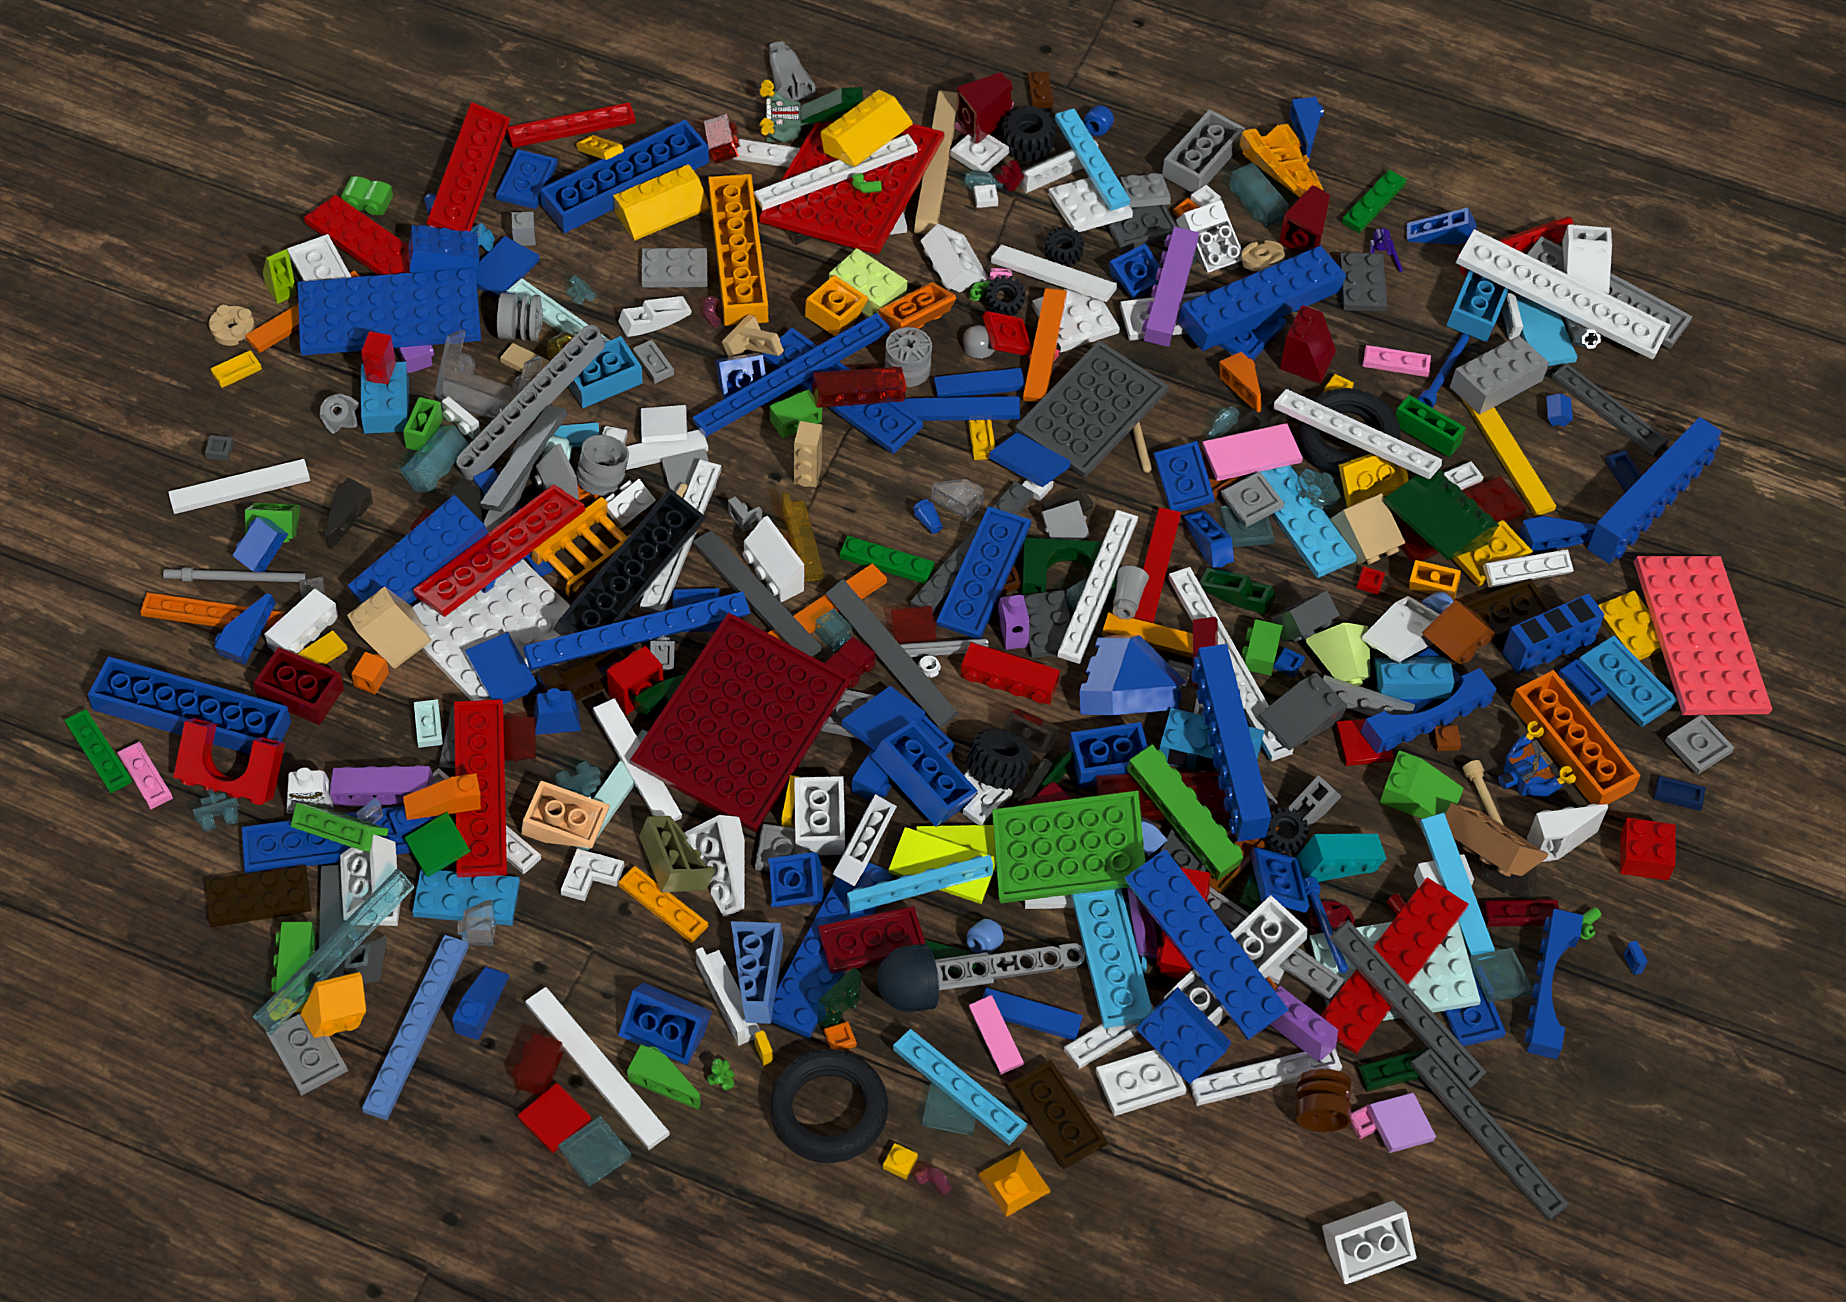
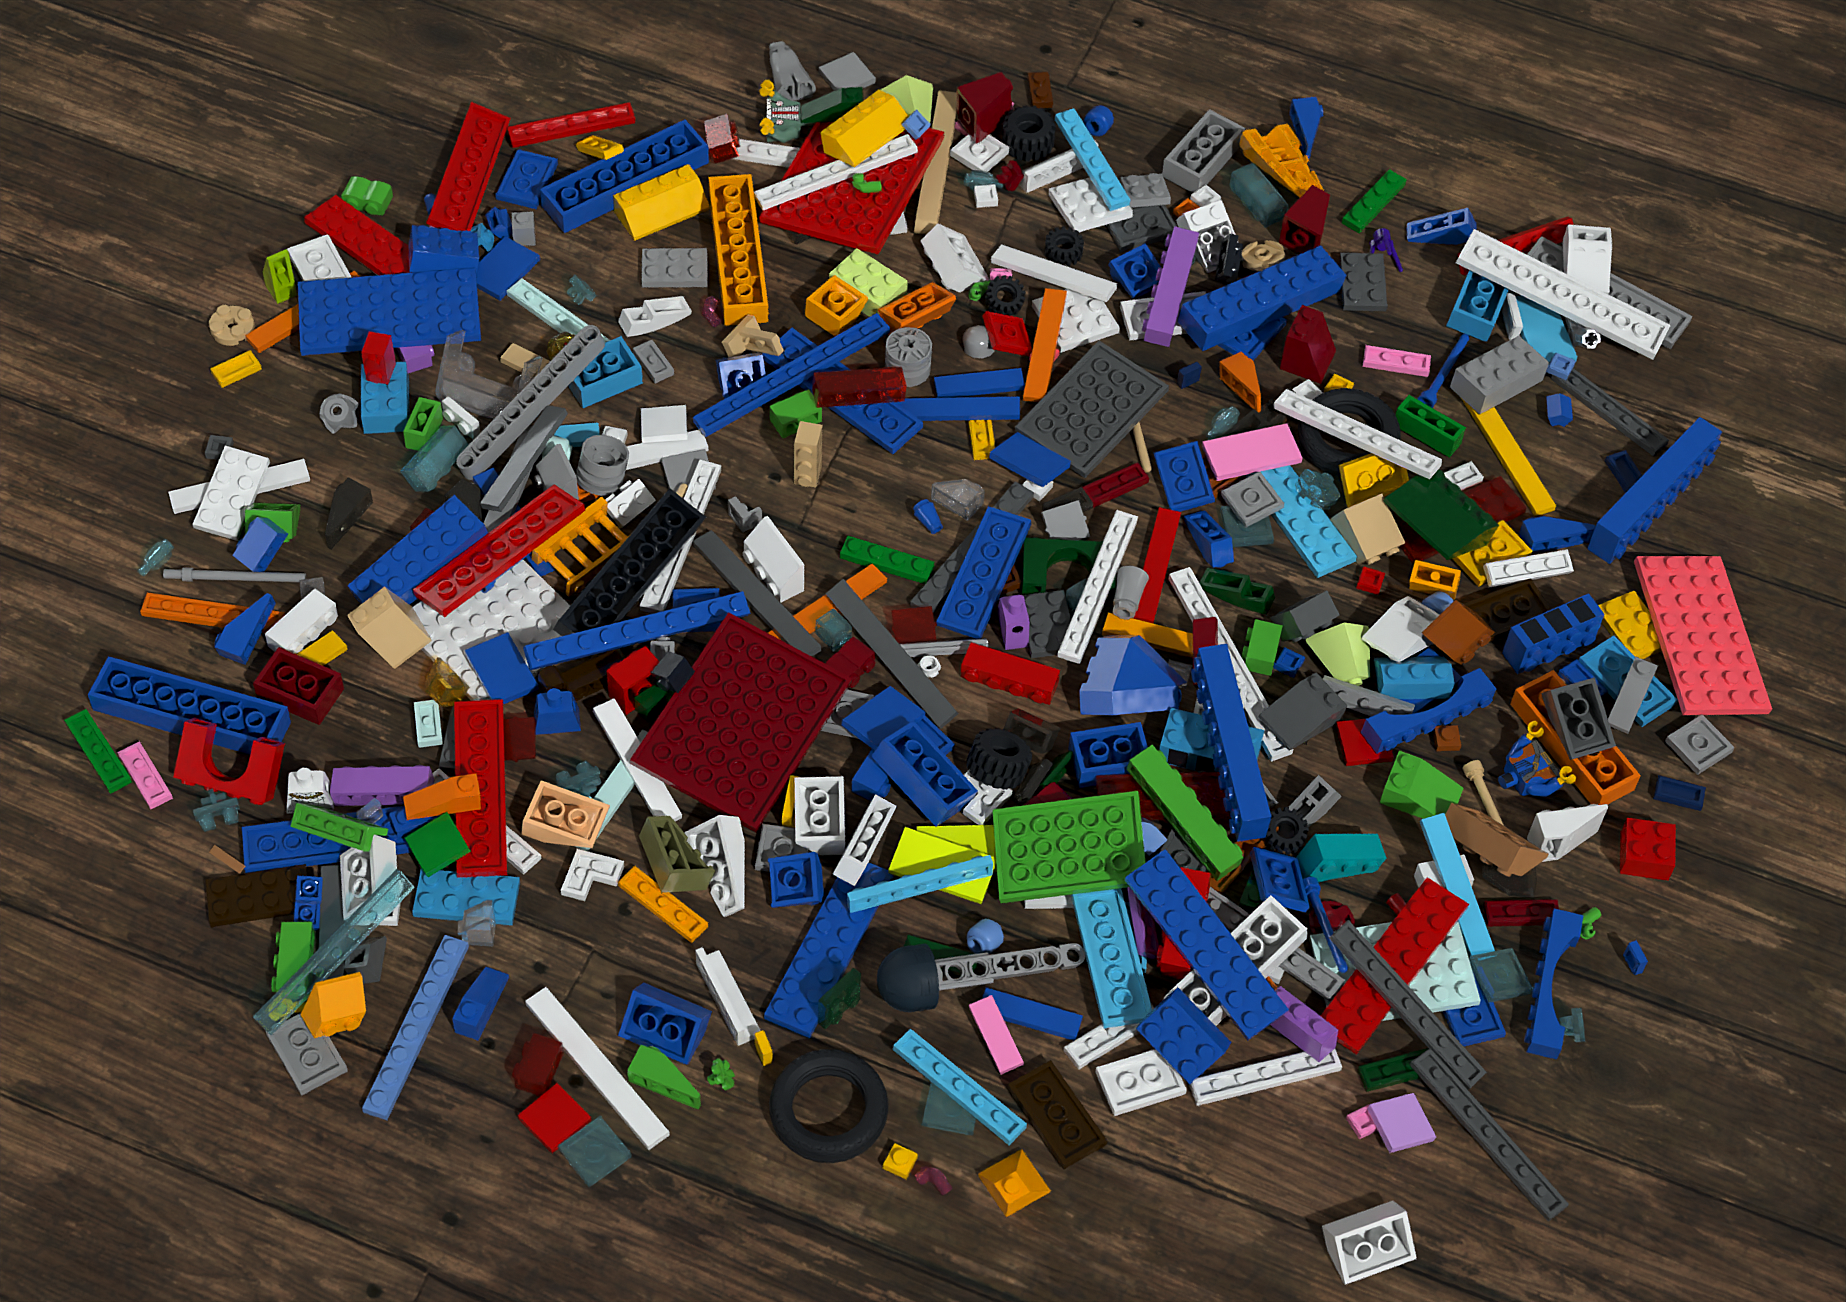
(156, 556): none -> clear light blue plant
(227, 859): none -> medium nougat piece
(231, 492): none -> white plate
(308, 900): none -> blue slope
(370, 672): orange brick -> none
(444, 684): none -> clear yellow slope
(499, 223): none -> blue piece
(522, 317): light grey wheel -> none
(672, 672): none -> black brick
(758, 963): medium blue wedge -> none
(802, 537): clear yellow fence -> none
(840, 1037): orange tile -> none
(846, 73): none -> light grey tile
(869, 938): dark red tile -> none
(912, 95): none -> yellowish green slope
(916, 124): none -> medium blue tile
(1116, 484): none -> dark red tile
(1189, 375): none -> dark blue tile
(1229, 259): none -> black bracket
(1307, 390): none -> white plate
(1323, 1100): reddish brown wheel -> none
(1560, 366): none -> medium blue tile
(1574, 1025): none -> clear light blue tile
(1579, 718): none -> dark grey slope
(1631, 695): none -> light grey slope

